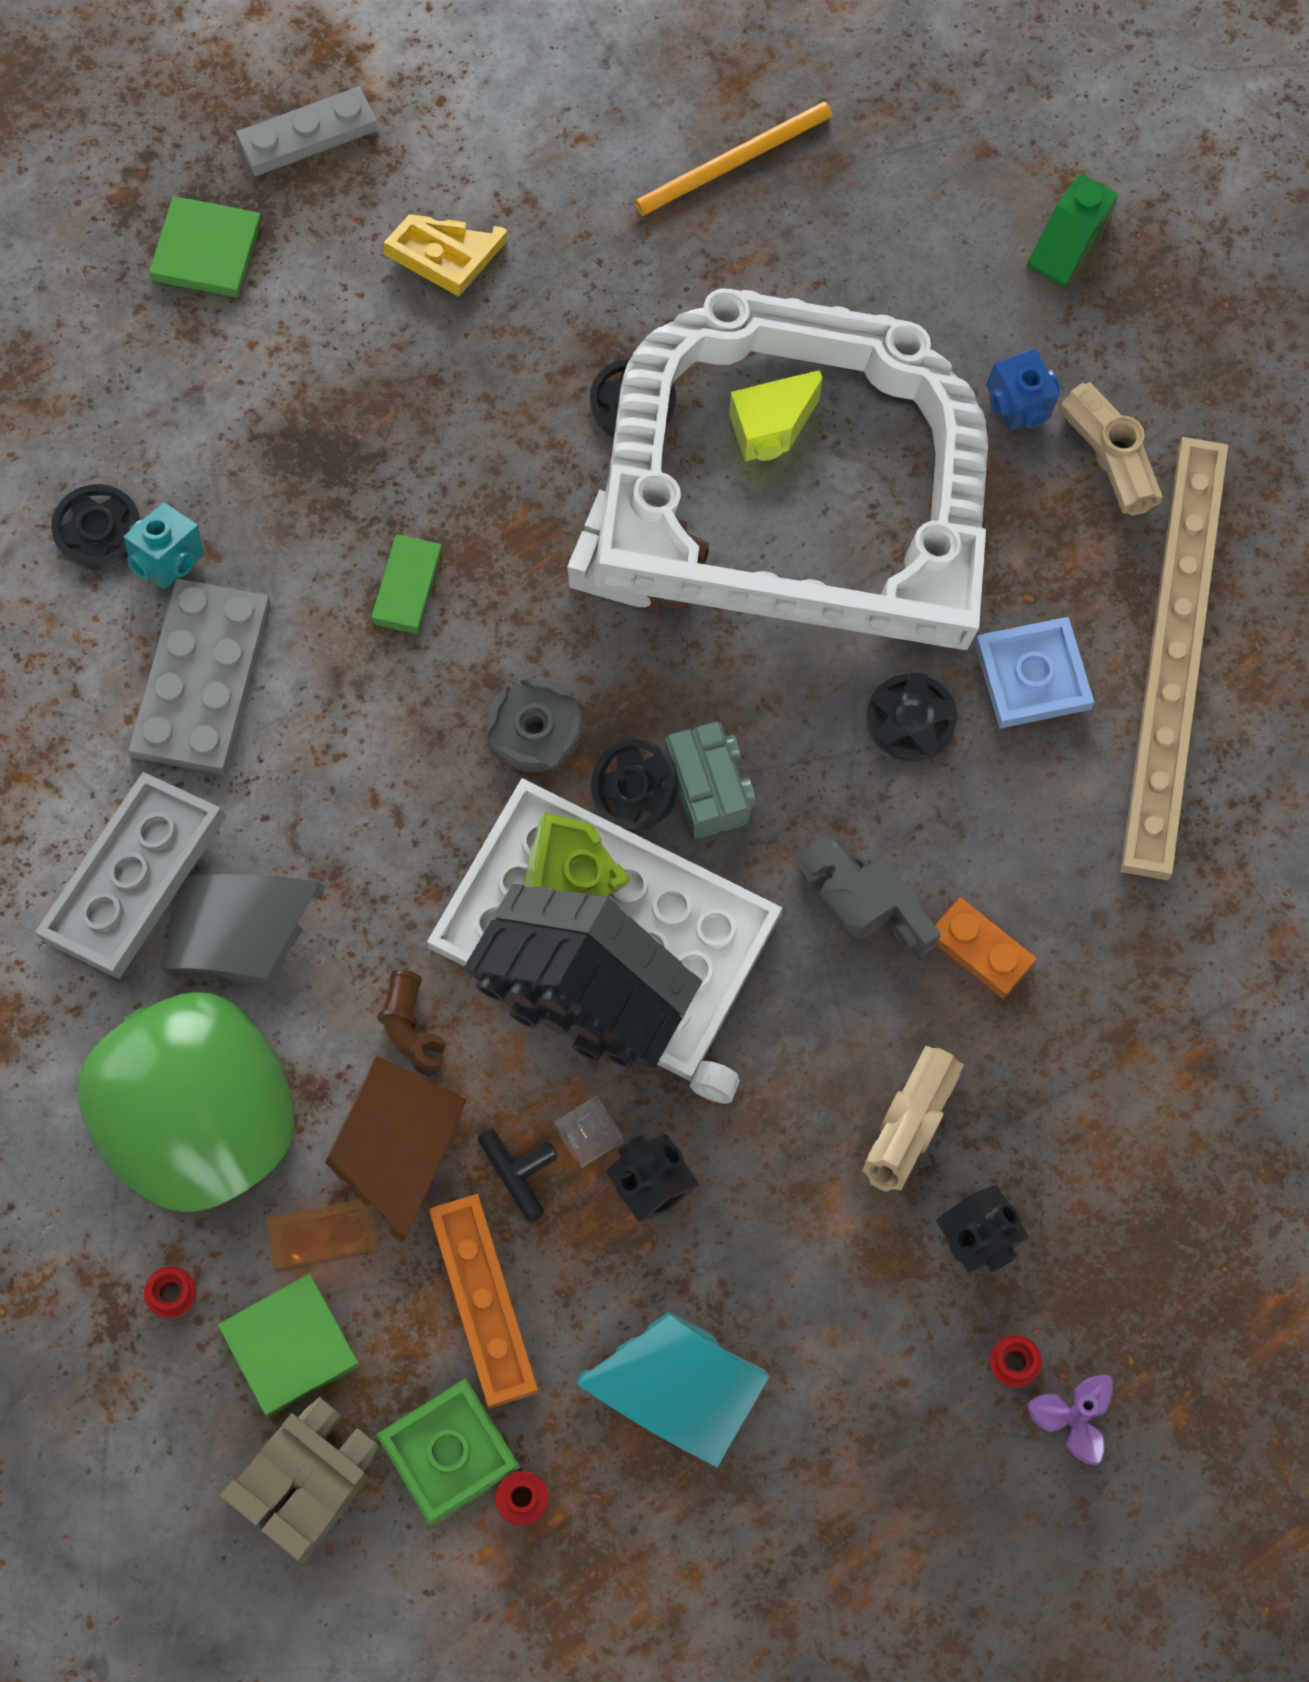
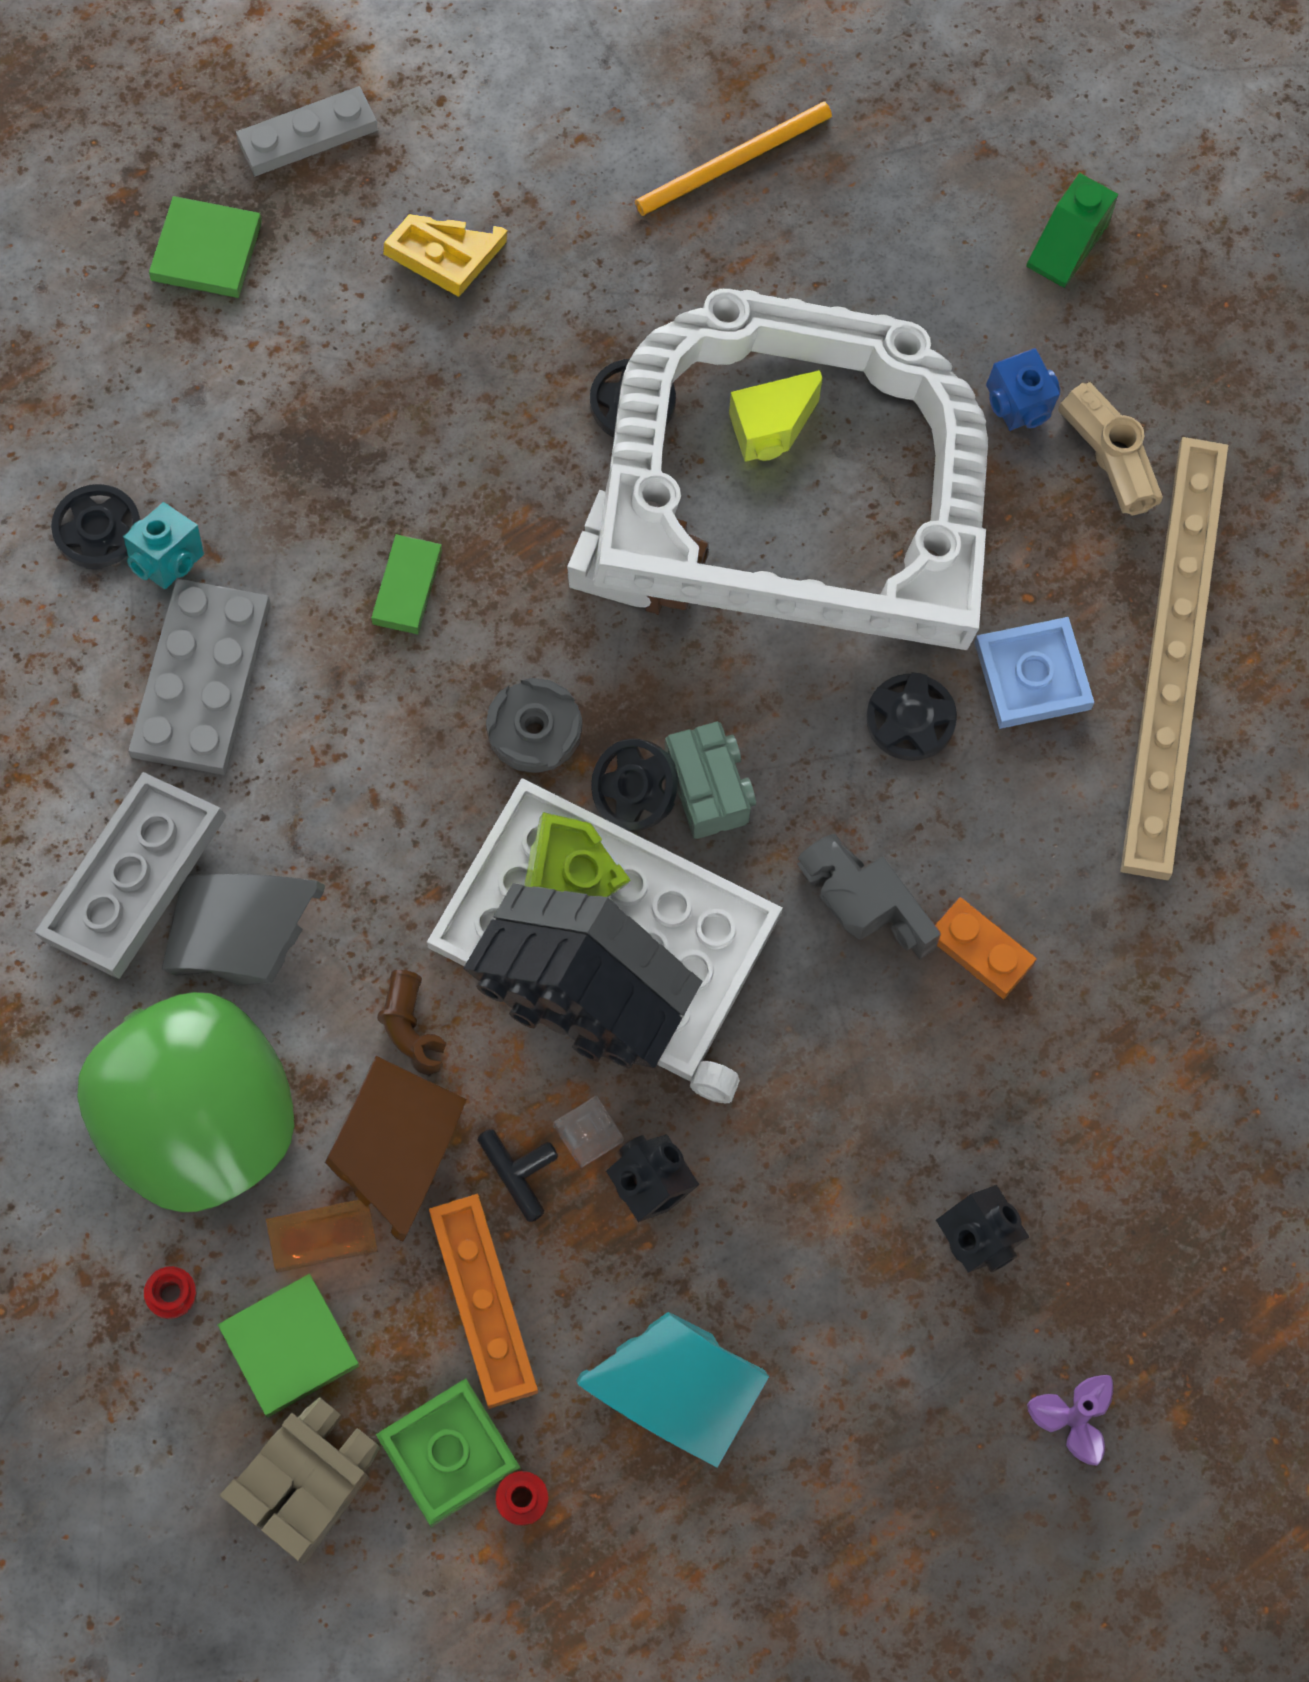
(912, 1119): tan piece -> none
(1015, 1345): red plate -> none

